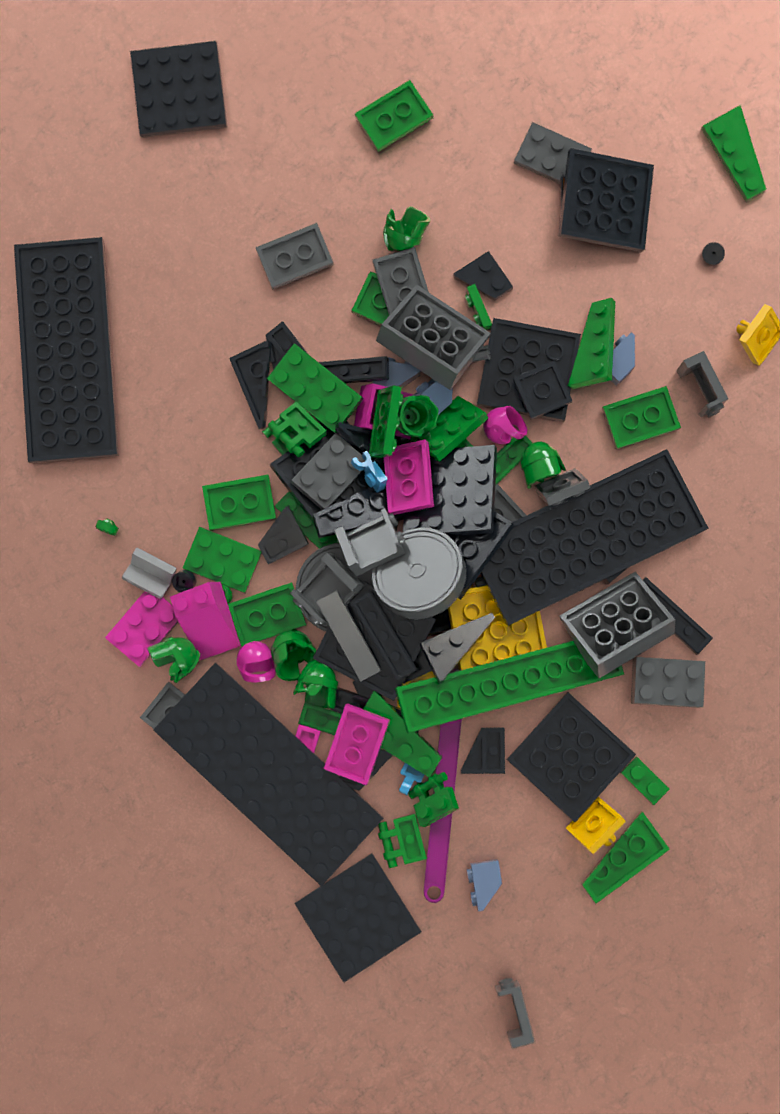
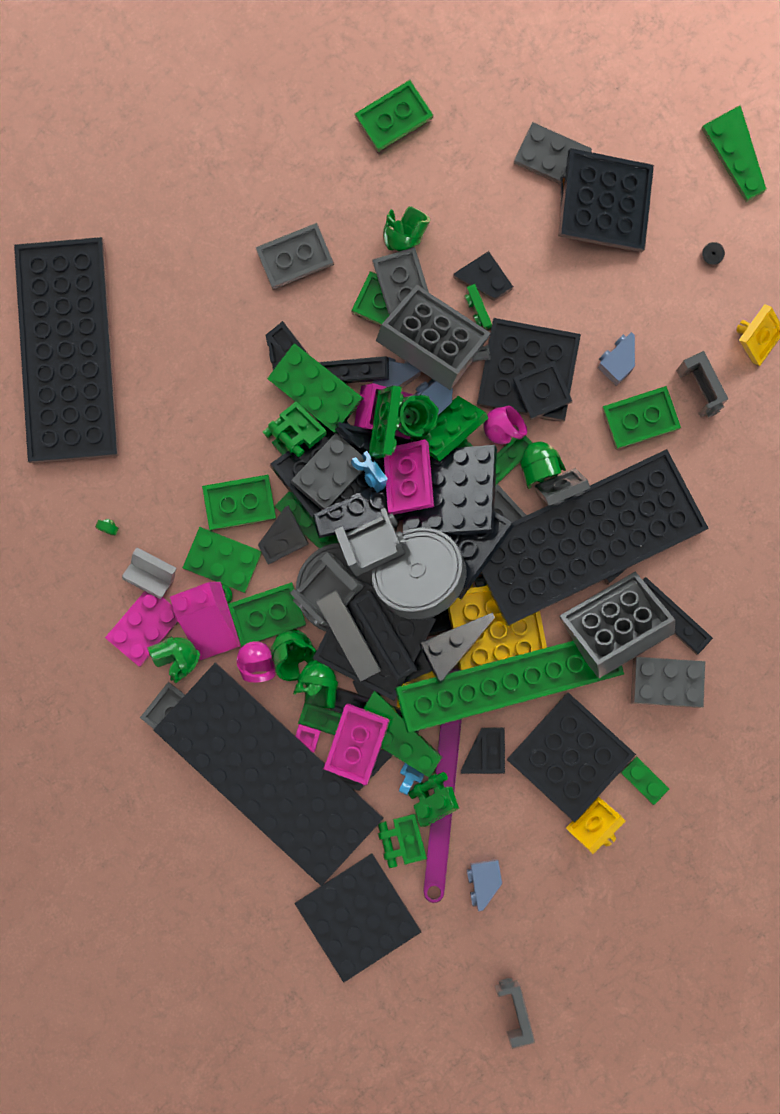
(178, 89): black plate -> none
(183, 580): black tile -> none
(252, 373): black wing -> none
(596, 347): green wing -> none
(627, 857): green wing -> none

